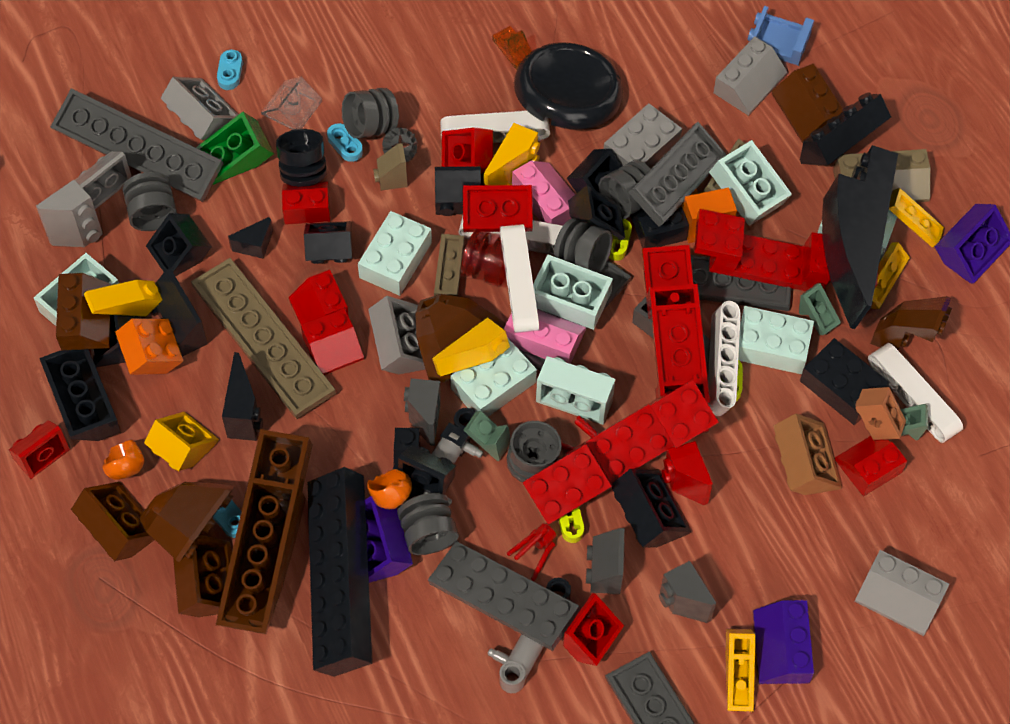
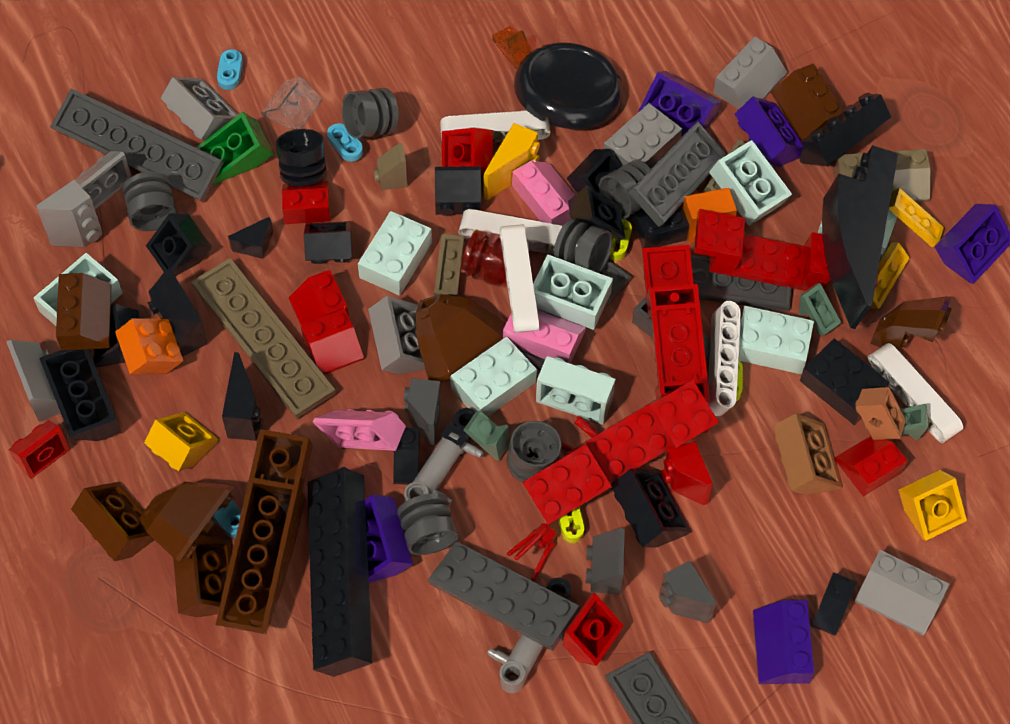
(33, 377): none -> light grey slope
(123, 460): orange hair -> none
(126, 298): yellow slope -> none
(362, 429): none -> bright pink slope
(390, 489): orange hair -> none
(406, 136): dark grey gear -> none
(427, 470): black slope -> none
(474, 348): yellow slope -> none
(496, 206): red plate -> none
(681, 101): none -> dark purple slope
(740, 669): yellow slope -> none
(769, 131): none -> dark purple slope
(785, 37): medium blue panel -> none
(834, 604): none -> black slope
(933, 504): none -> yellow slope

